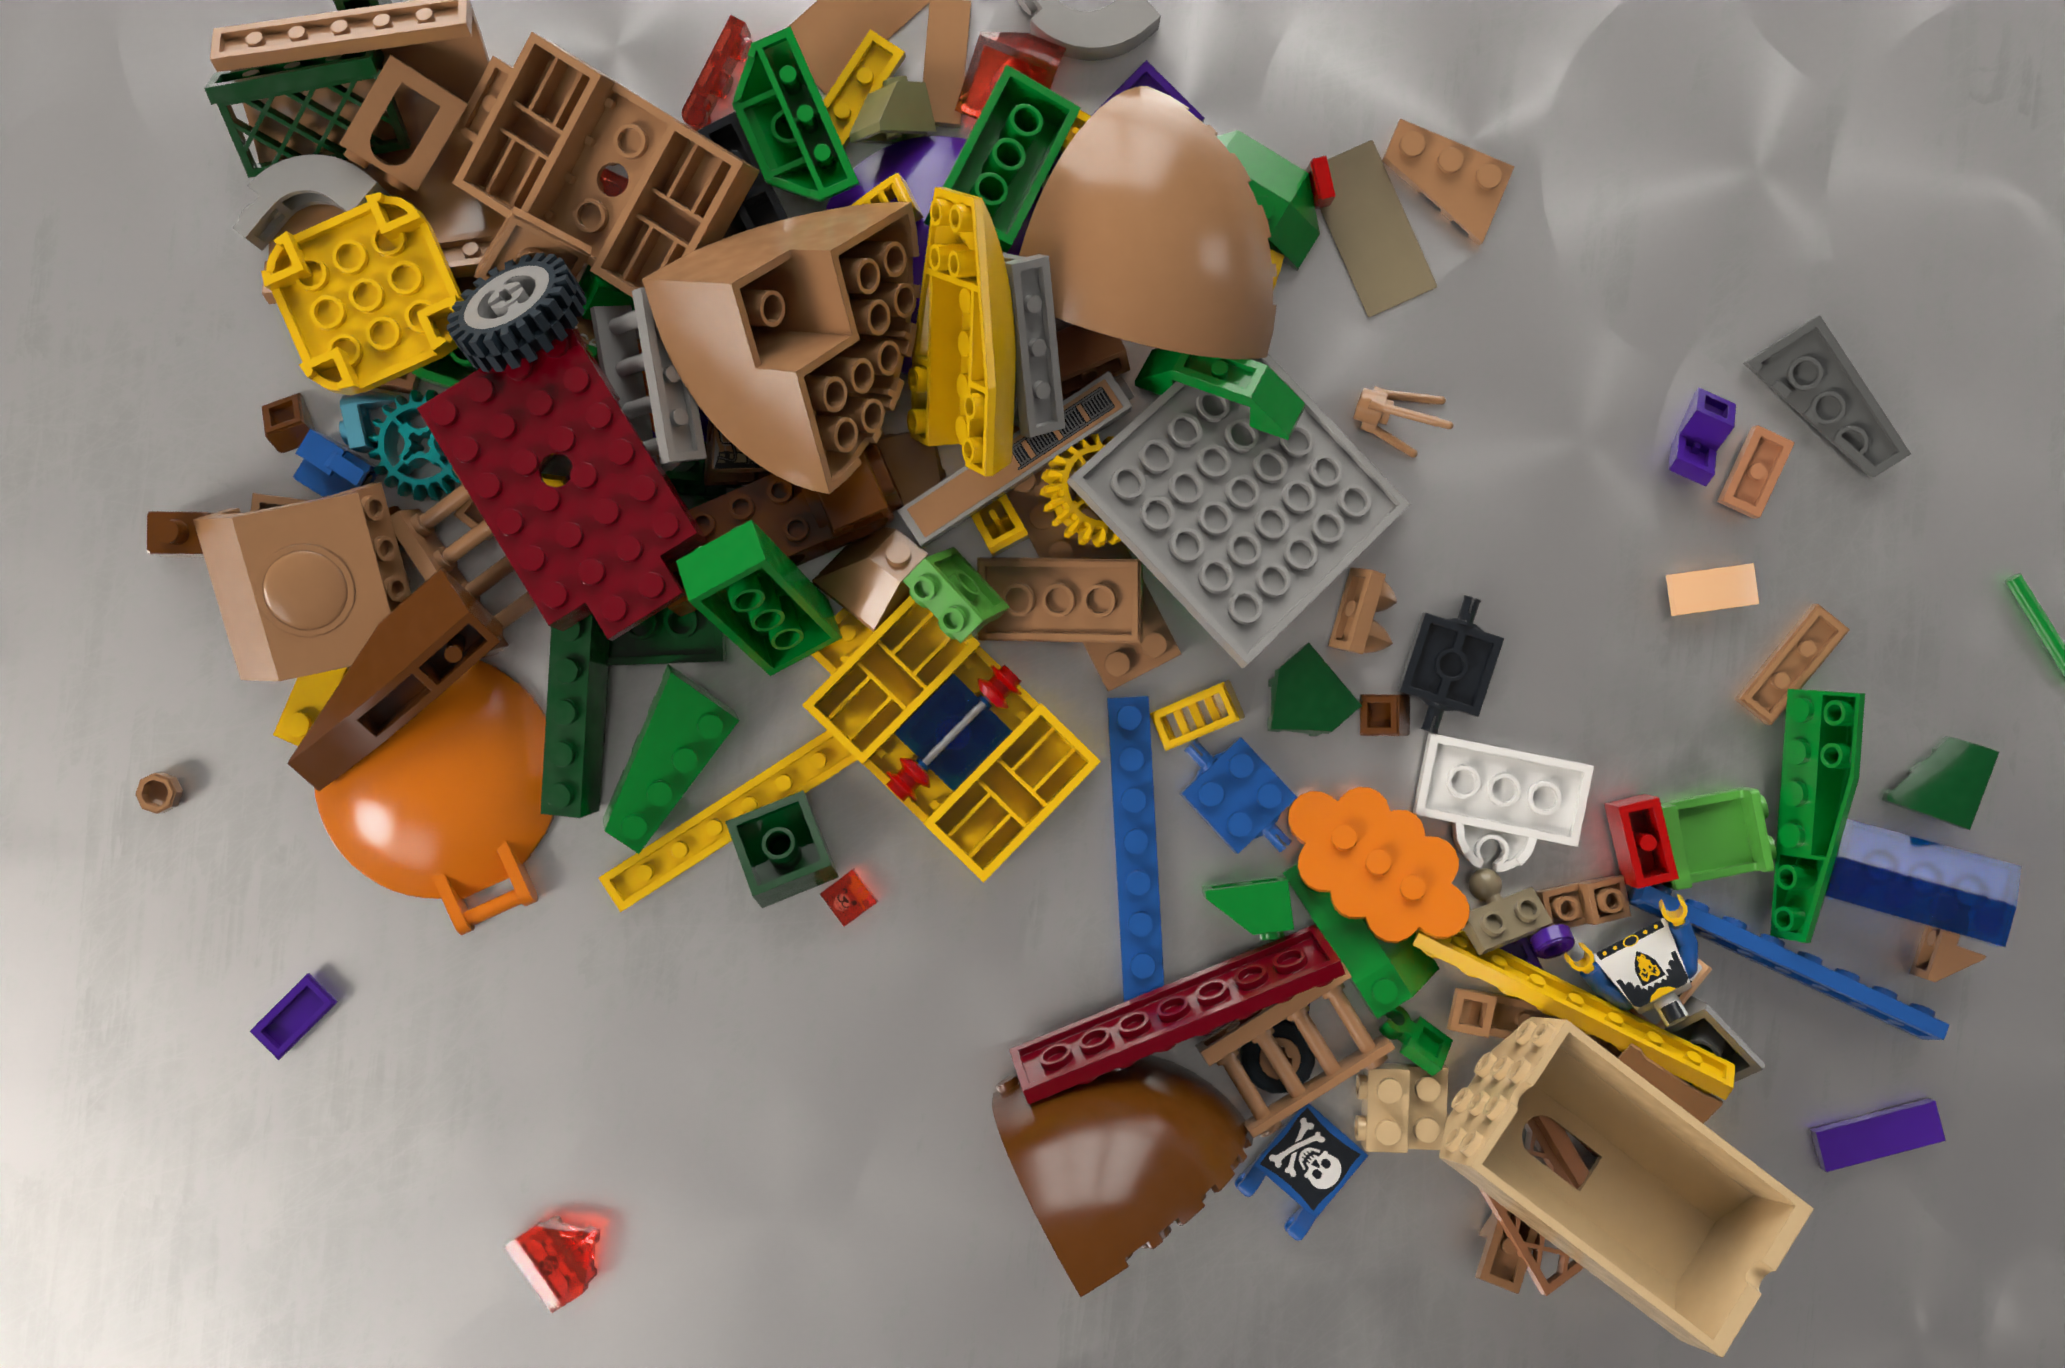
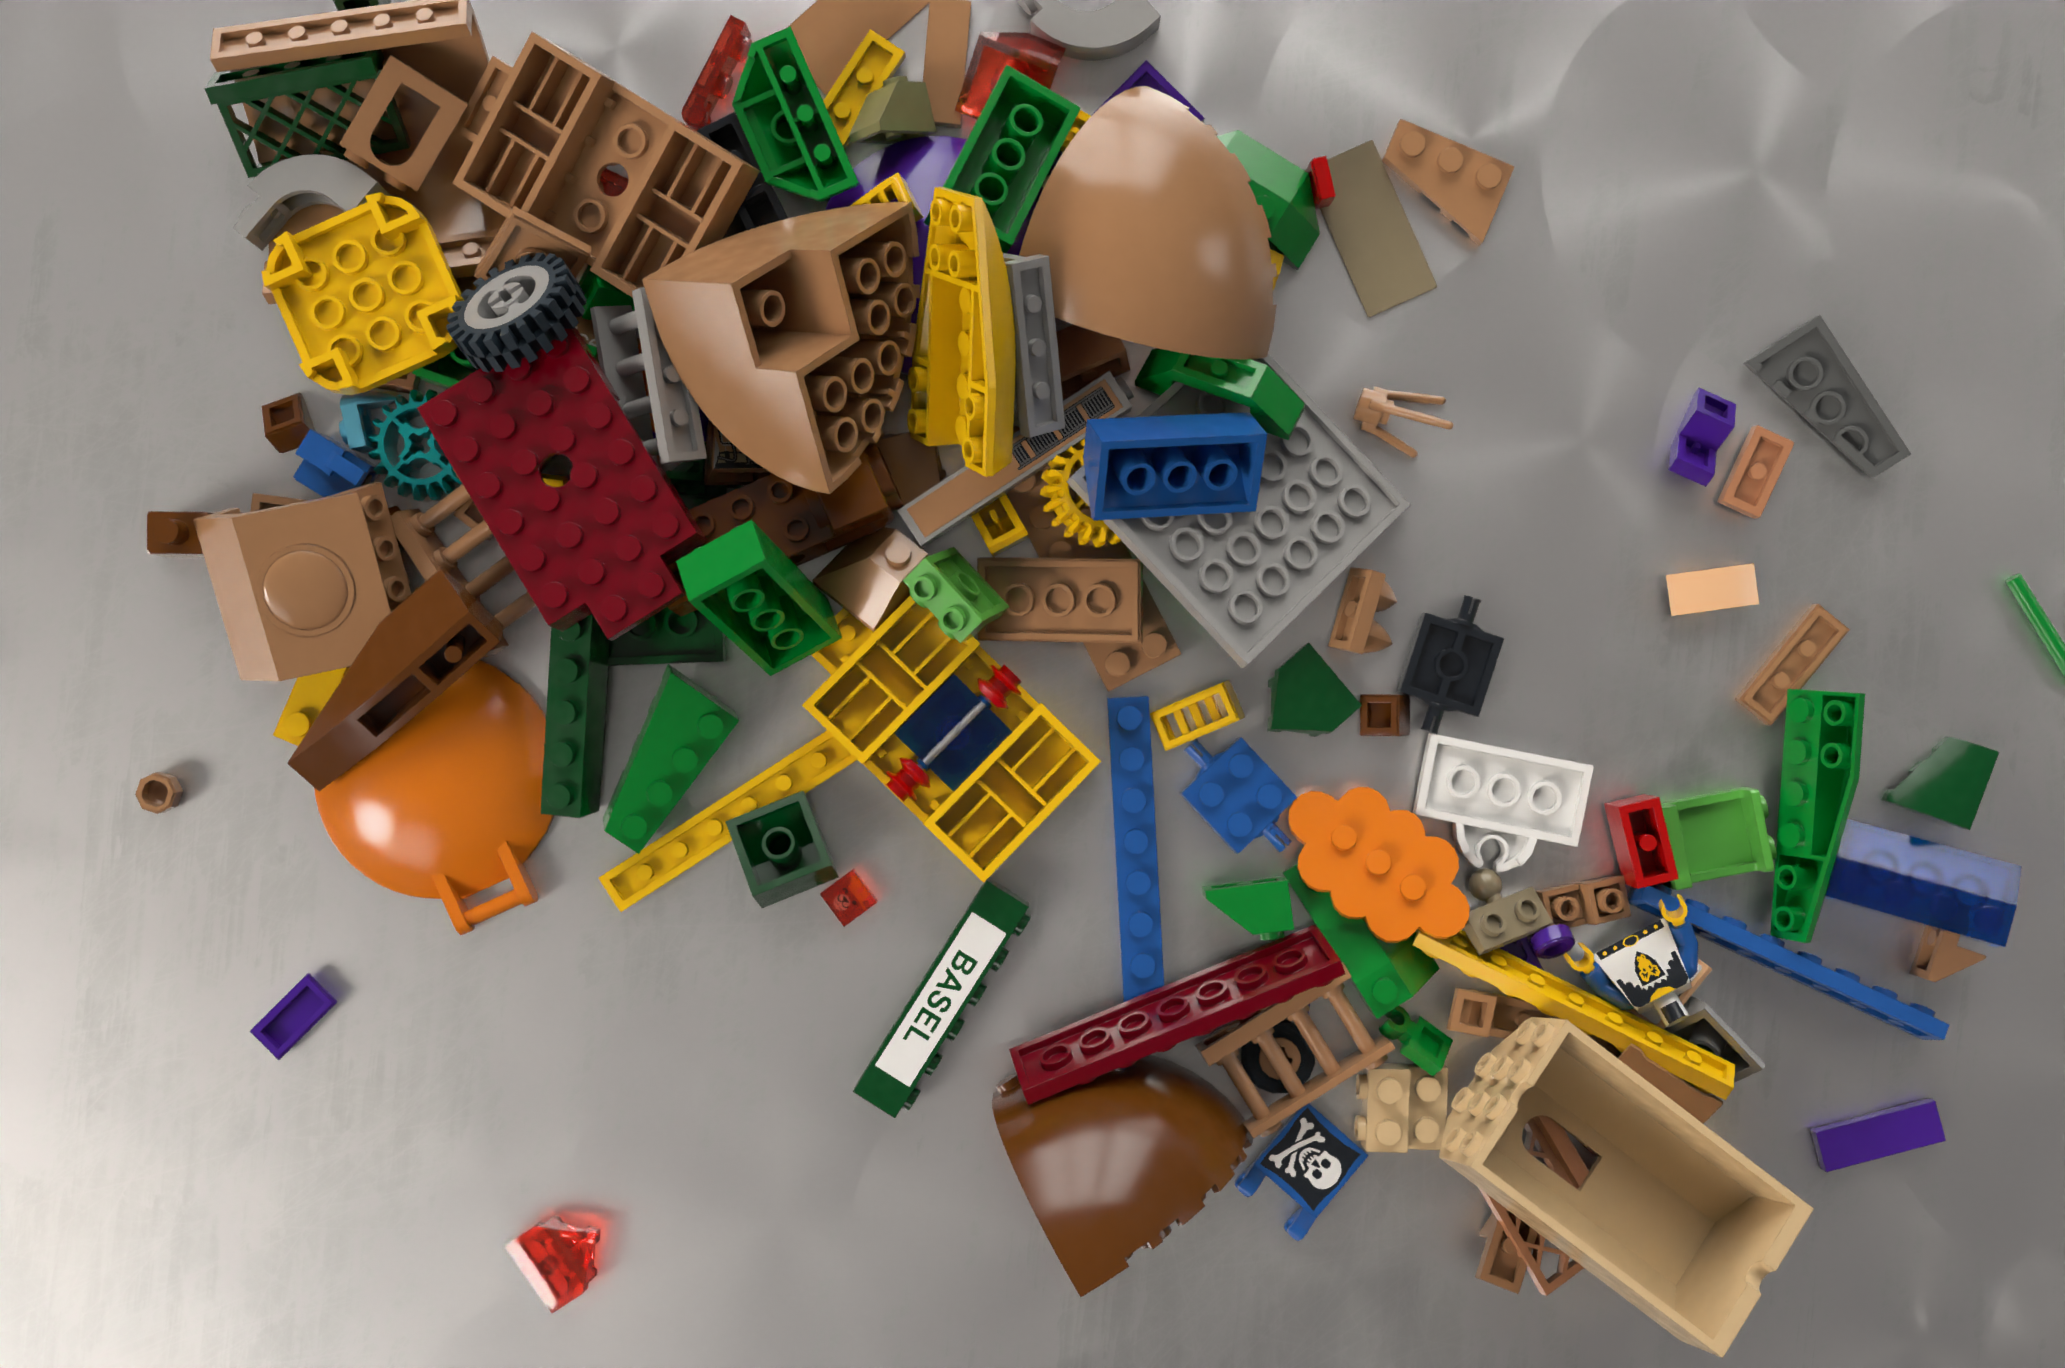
(941, 998): none -> brick
(1173, 465): none -> blue slope

